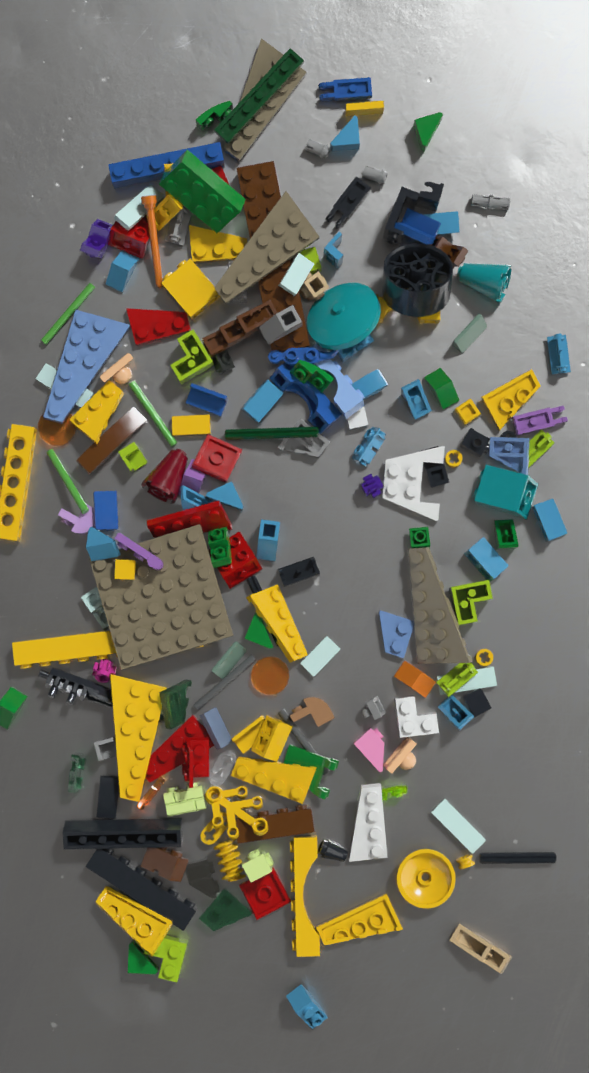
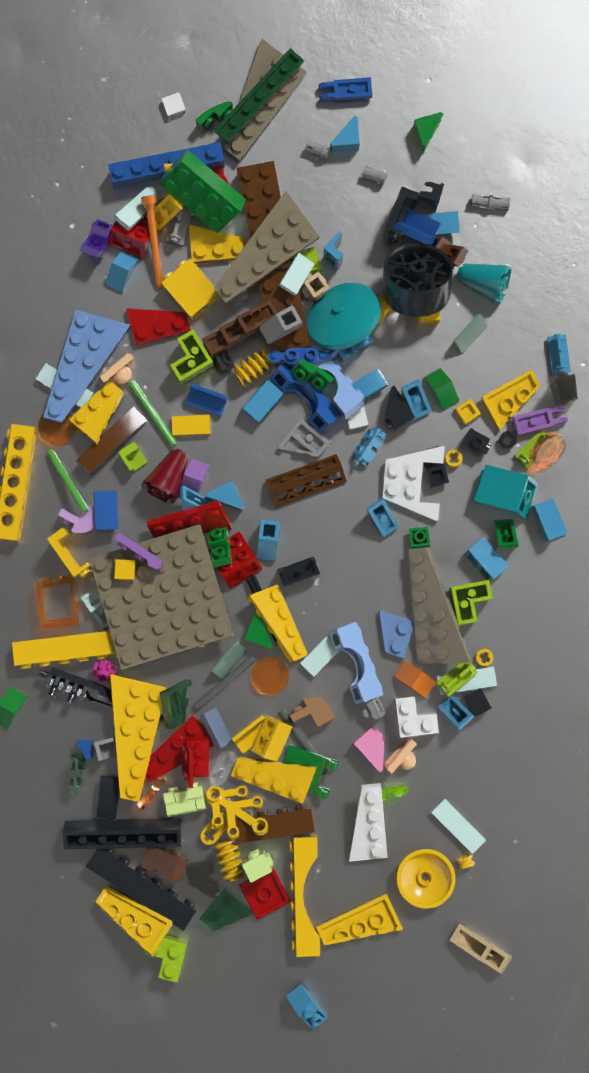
(46, 582): none -> clear orange window
(57, 541): none -> yellow panel
(68, 313): bright green bar -> none
(86, 747): none -> blue slope
(100, 545): dark azure slope -> none
(140, 962): green slope -> none
(173, 104): none -> white tile
(217, 458): red tile -> none
(252, 367): none -> yellow piece
(271, 433): dark green axle -> none
(304, 477): none -> reddish brown fence
(332, 851): black cone -> none
(349, 201): black hinge -> none
(364, 108): yellow tile -> none
(365, 684): none -> light blue arch
(372, 485): dark purple gear -> none
(382, 517): none -> dark azure slope
(397, 411): none -> black slope
(511, 452): medium blue wing -> none
(517, 858): black axle -> none
(548, 450): none -> clear orange tile
(564, 389): none -> clear smoke slope

